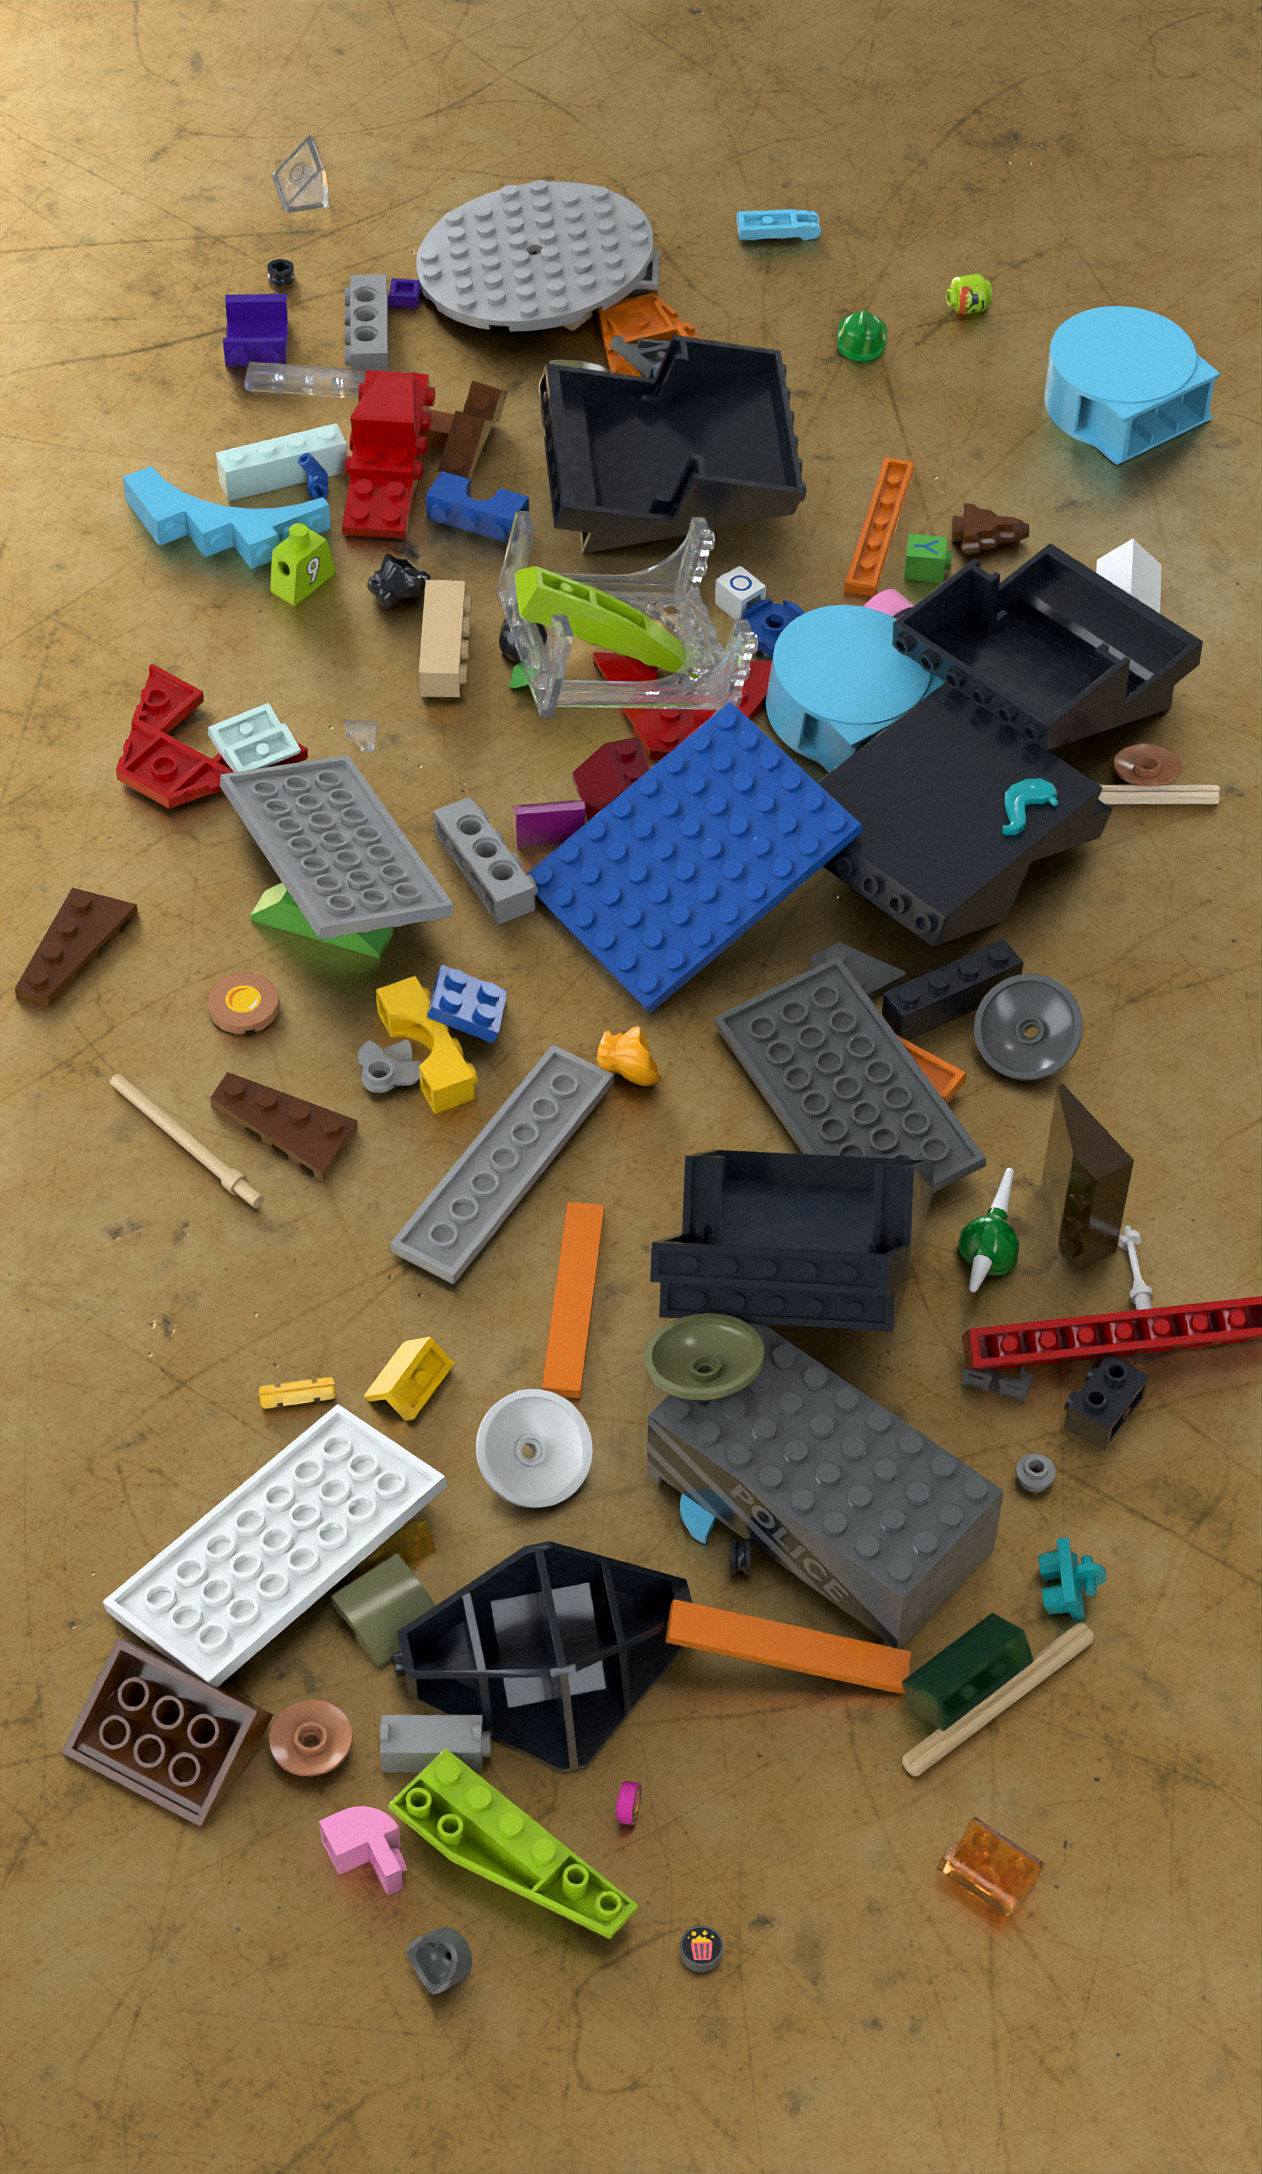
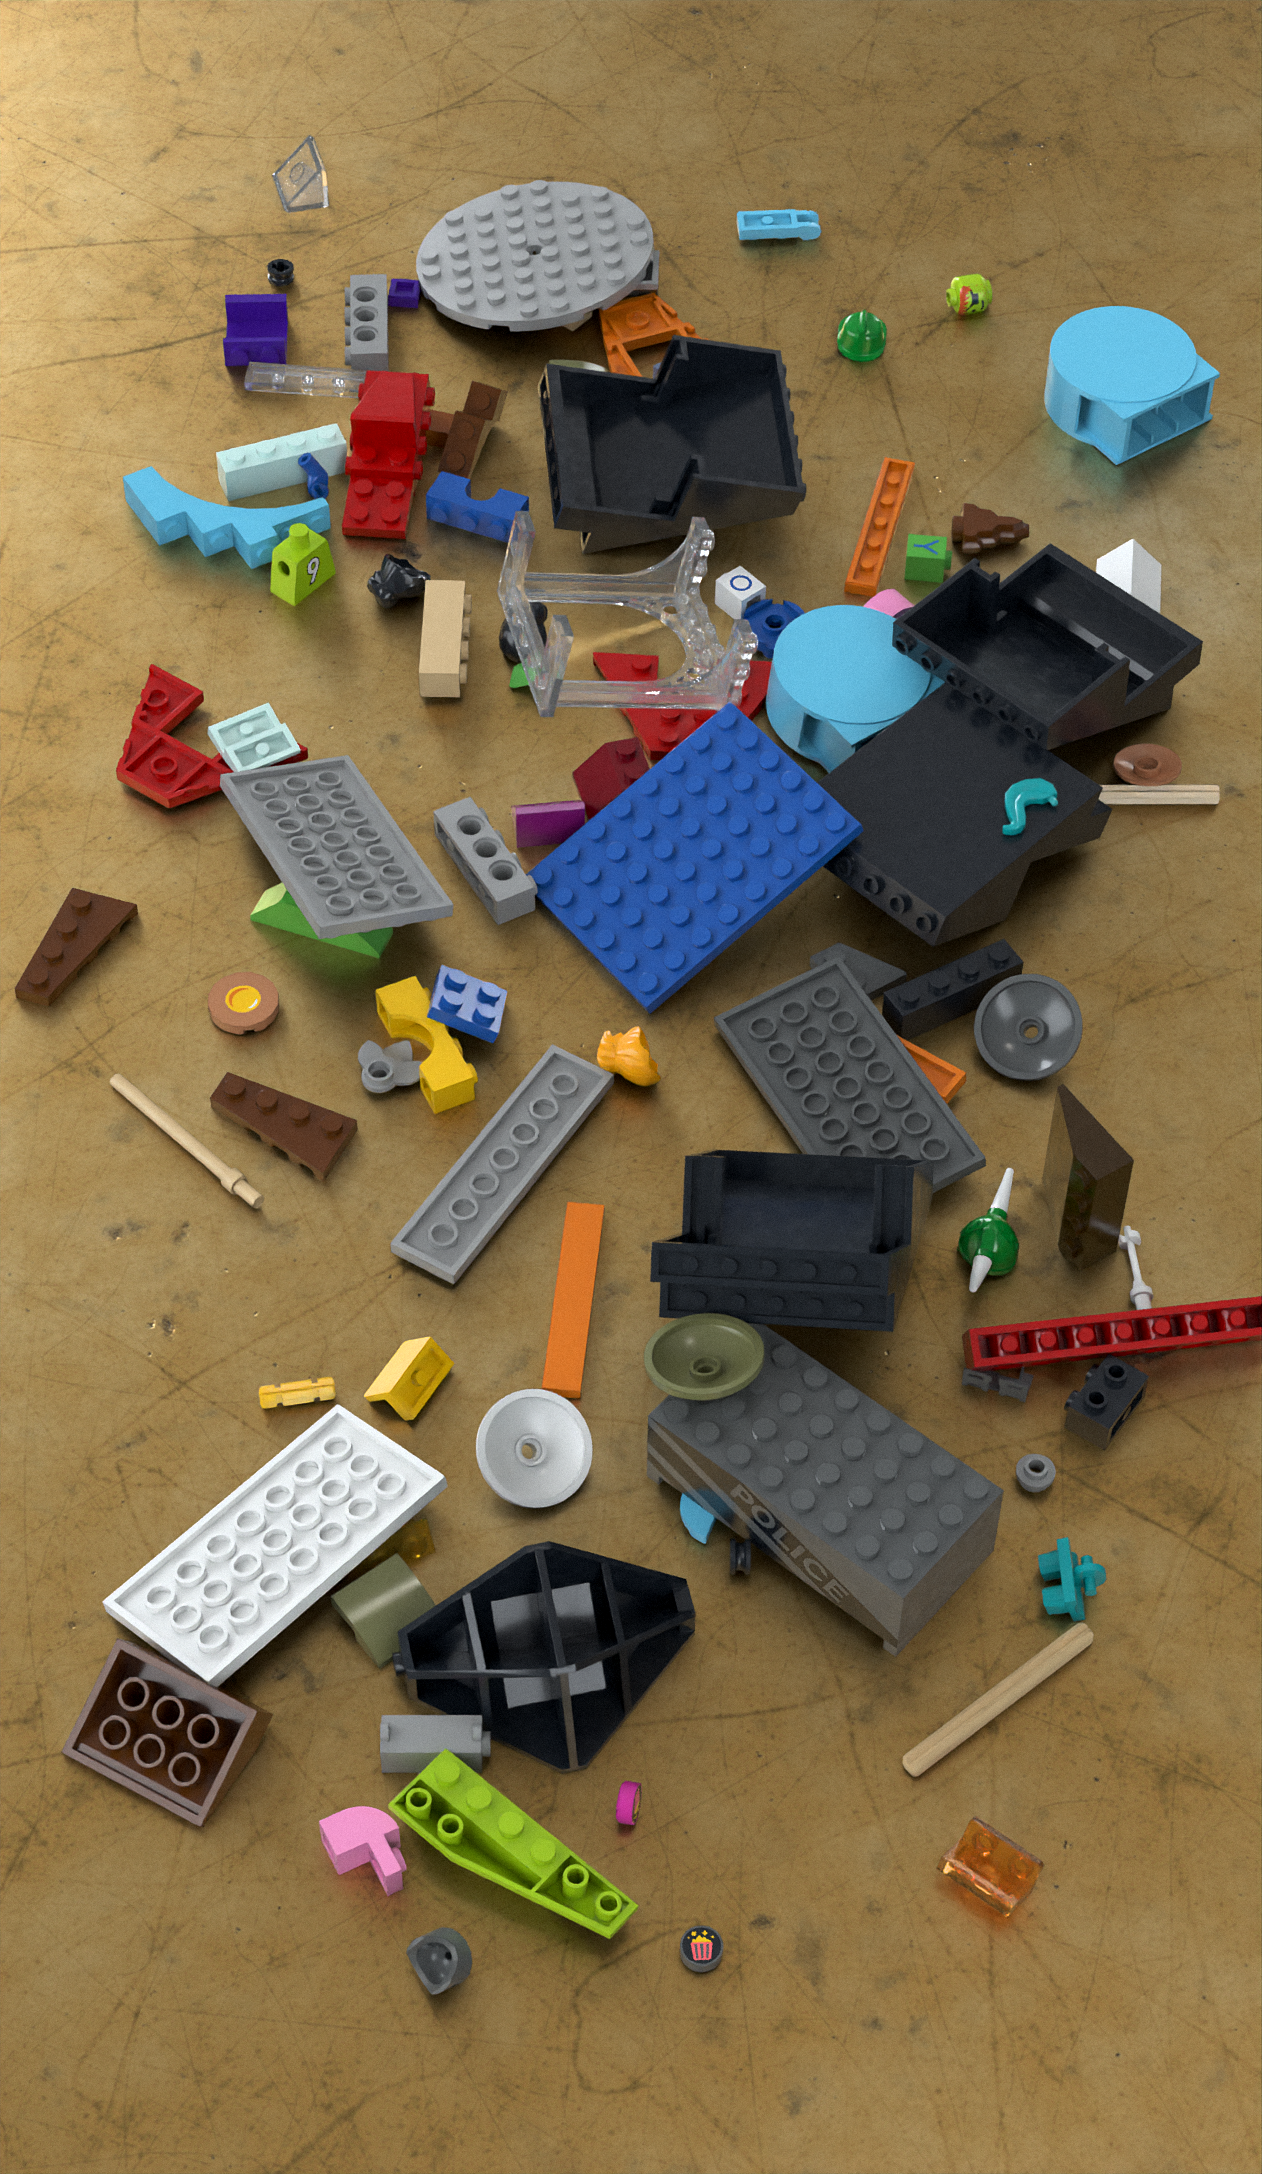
(308, 1722): nougat dish -> none
(362, 733): clear tile -> none
(597, 618): lime wedge -> none
(641, 355): dark grey wing -> none
(787, 1646): orange tile -> none
(968, 1671): clear green brick -> none

